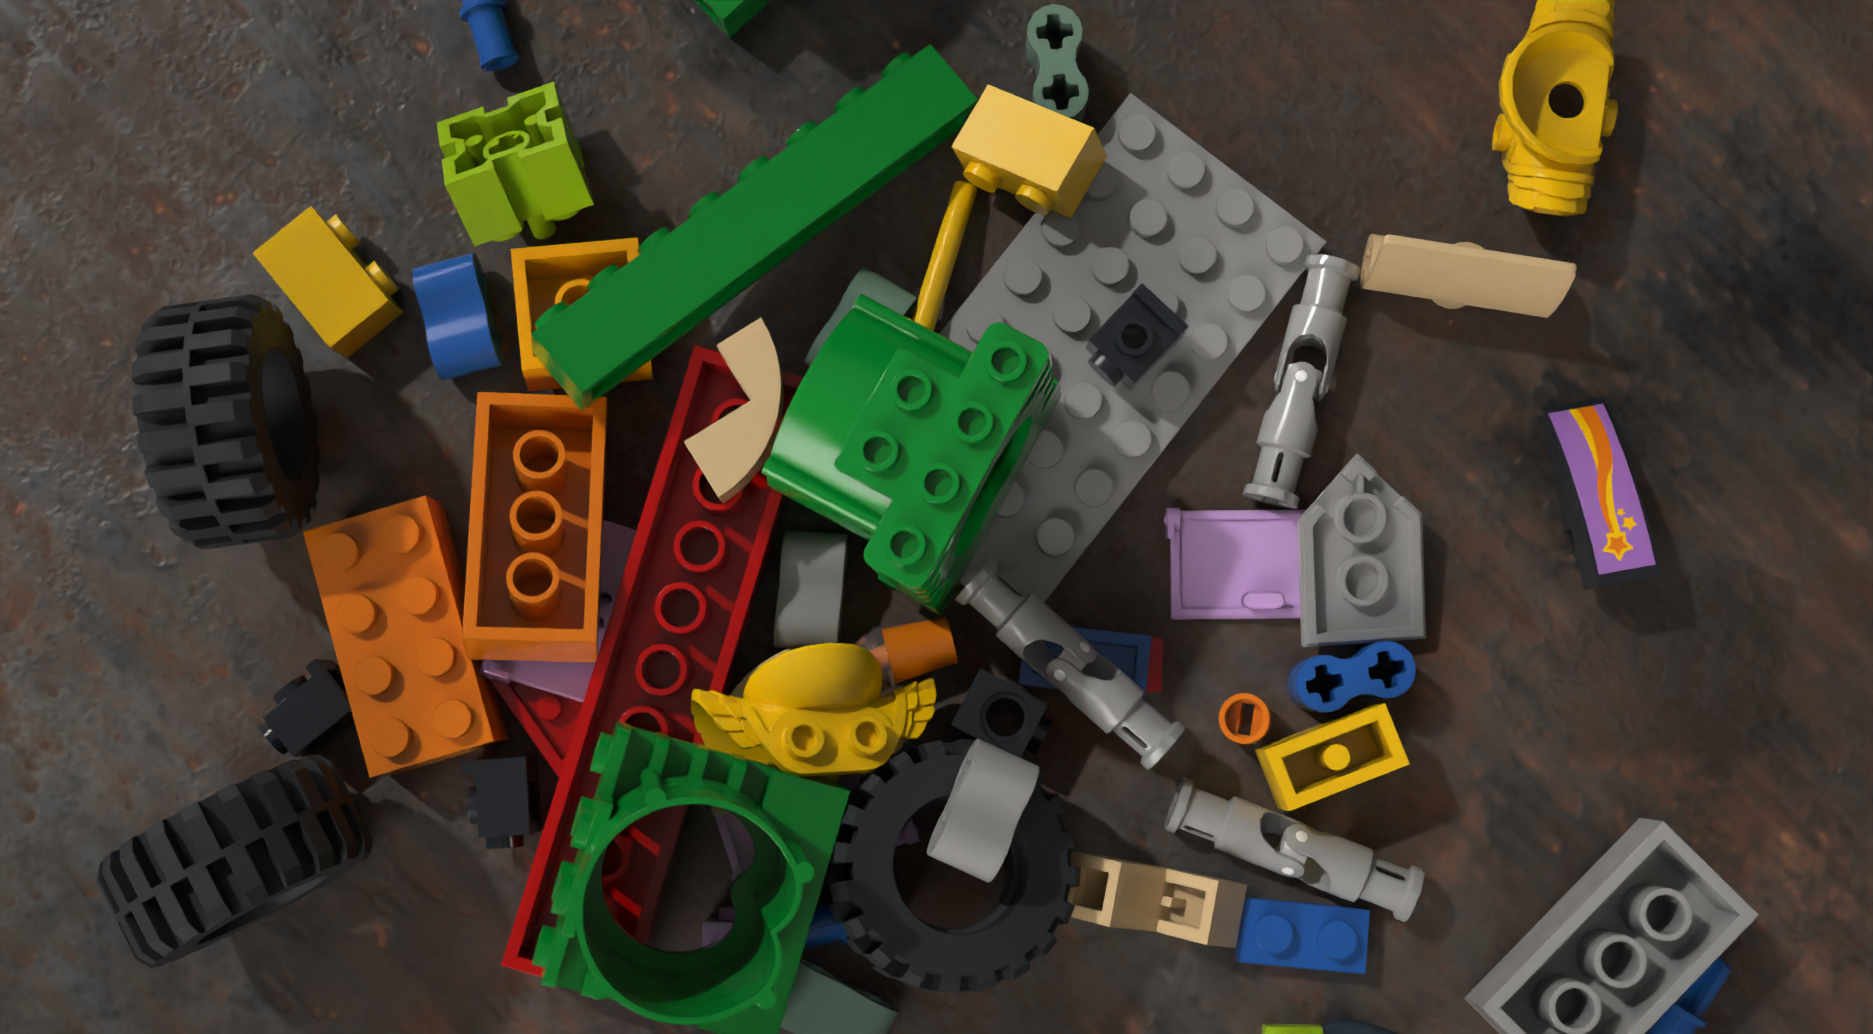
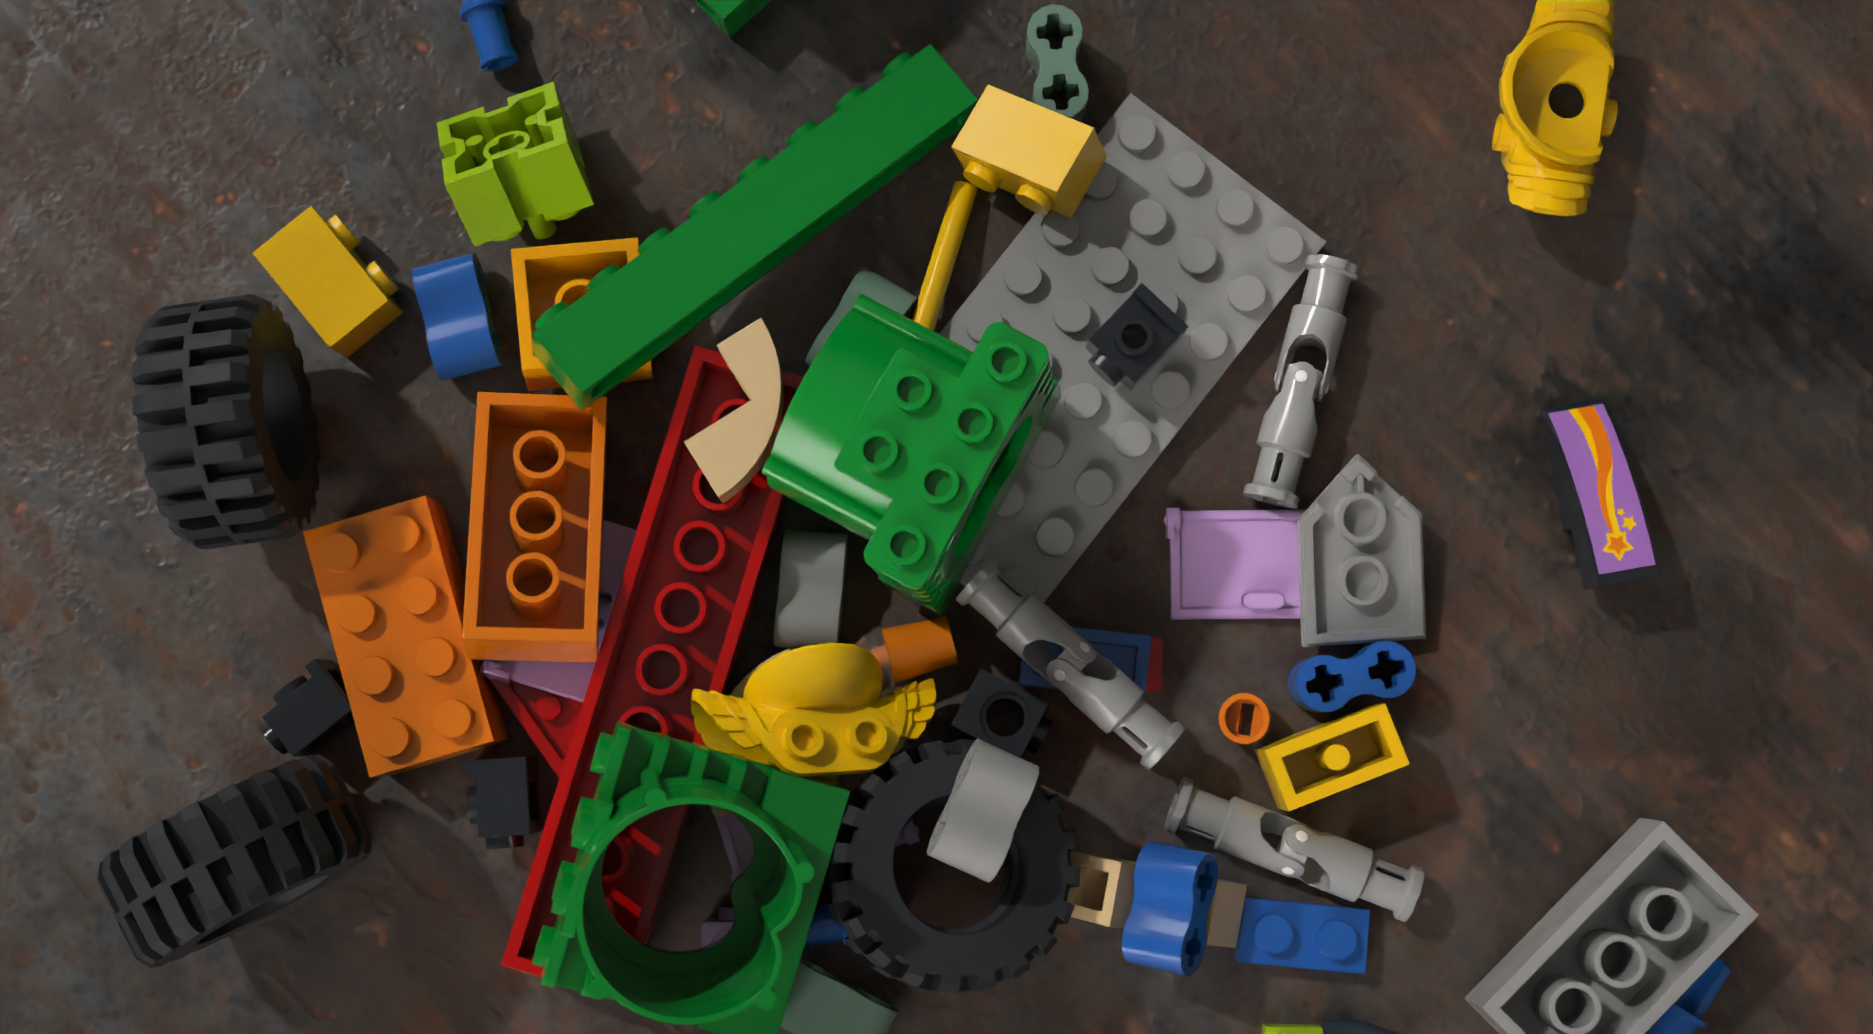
(1170, 908): none -> blue axle
(1465, 275): tan panel -> none

